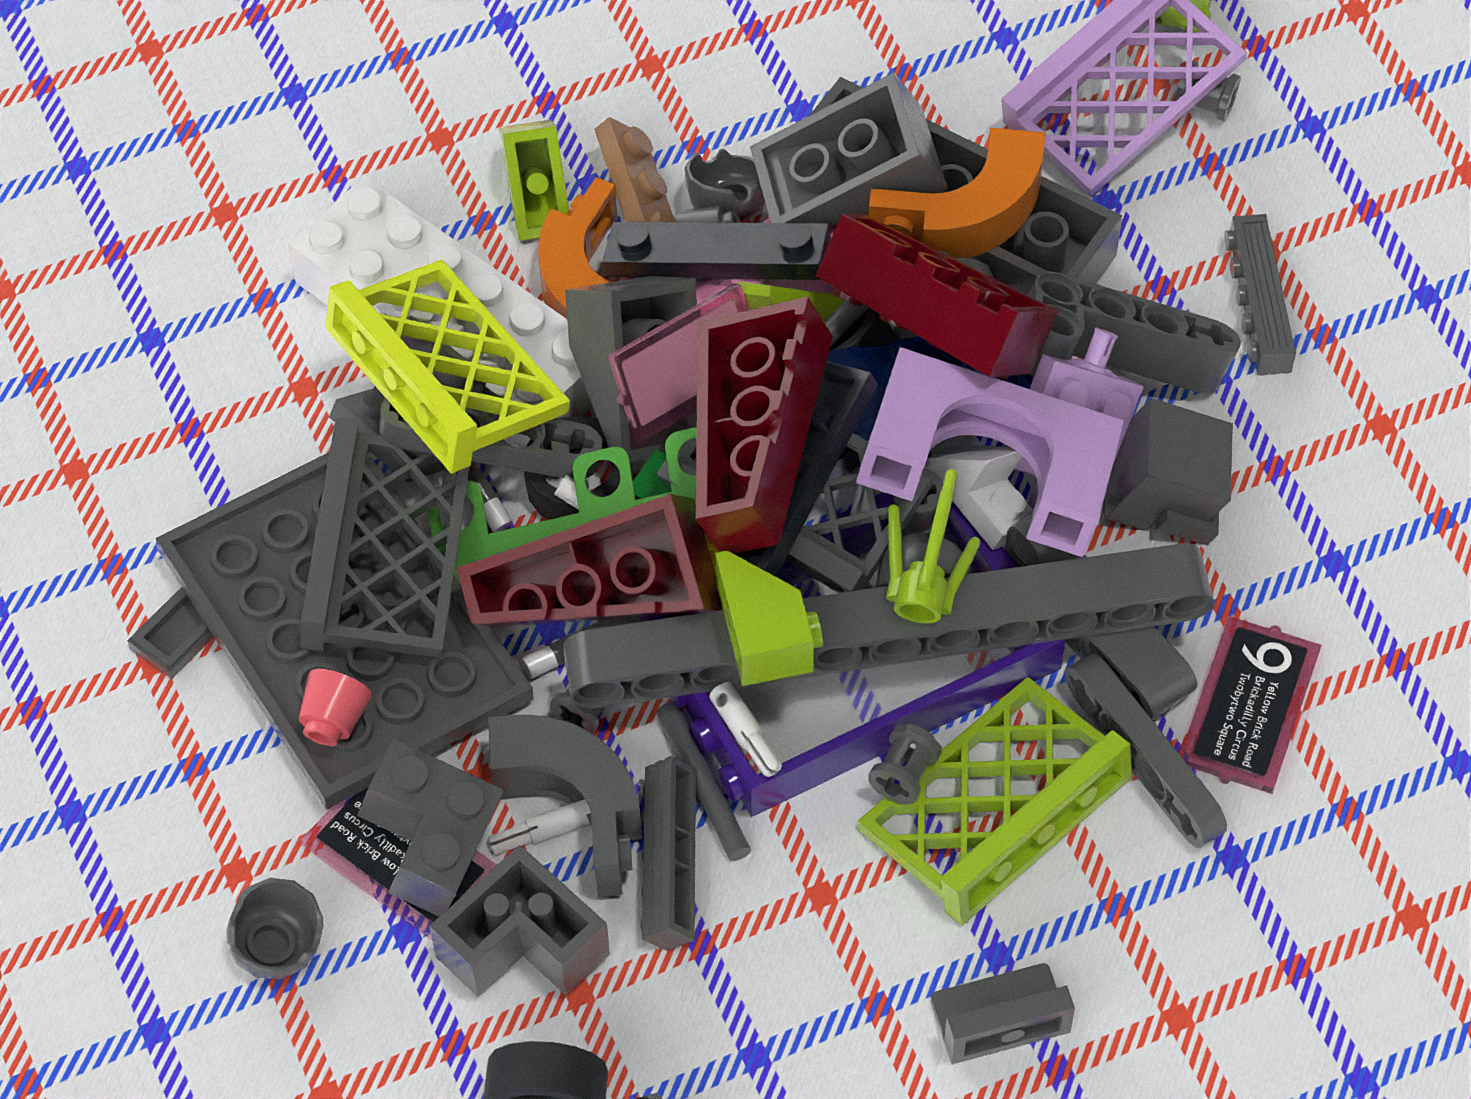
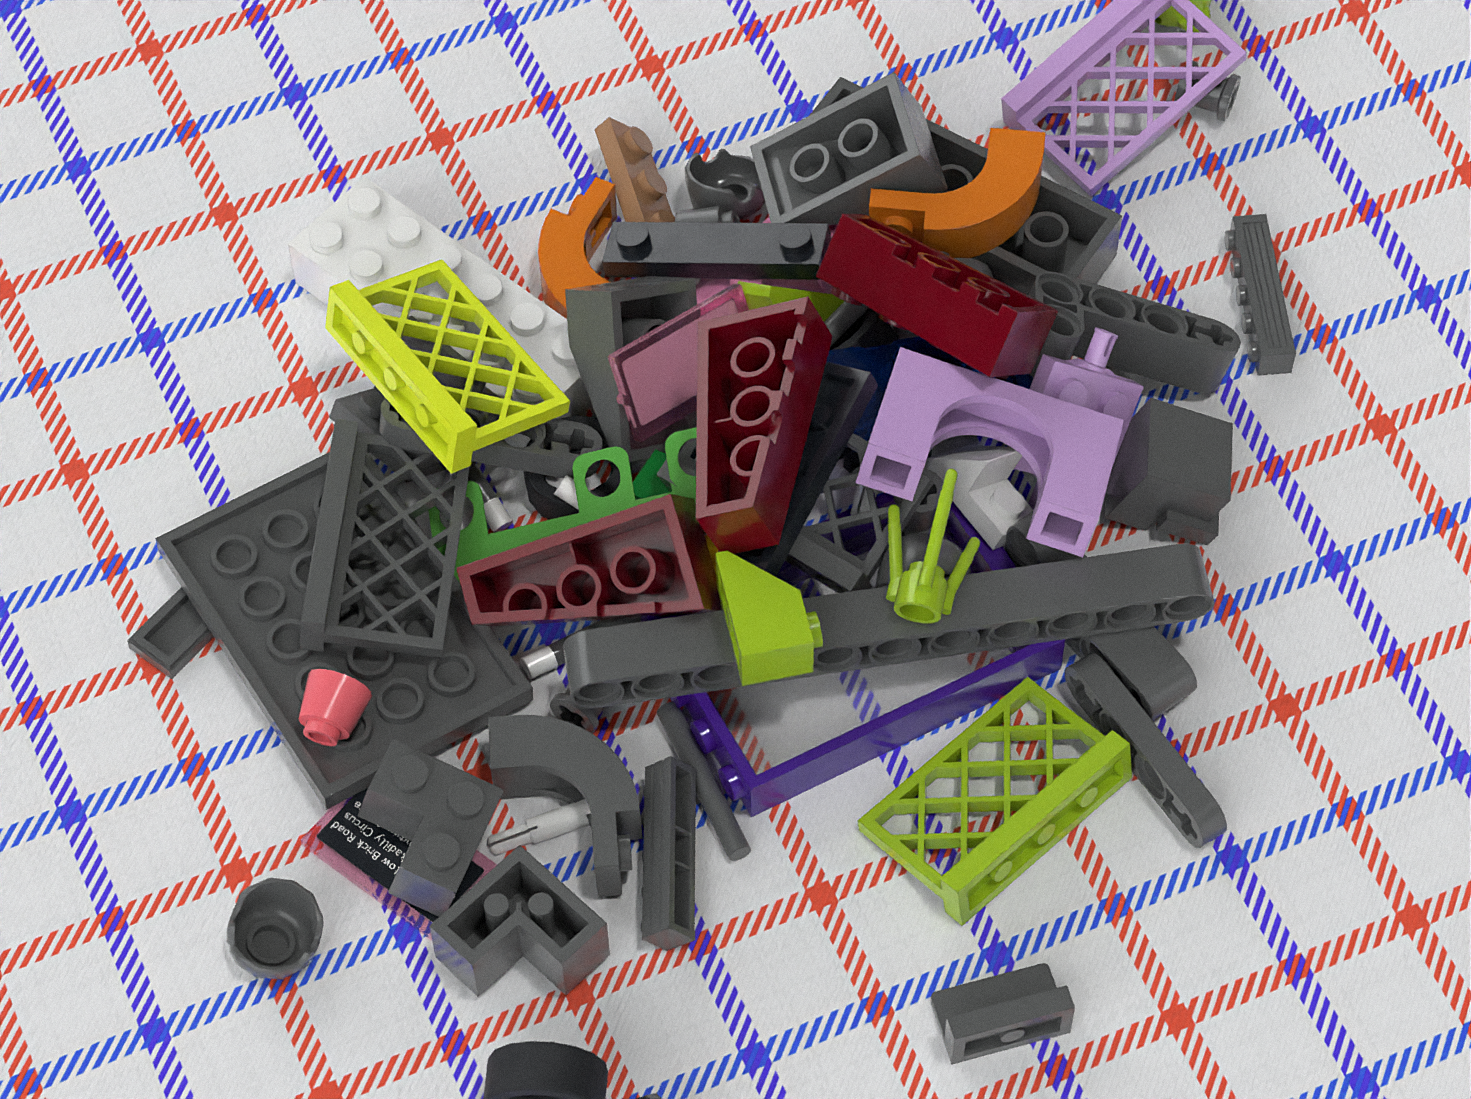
(533, 174): lime slope -> none
(744, 727): white piece -> none
(883, 774): dark grey bush -> none
(1250, 704): piece -> none

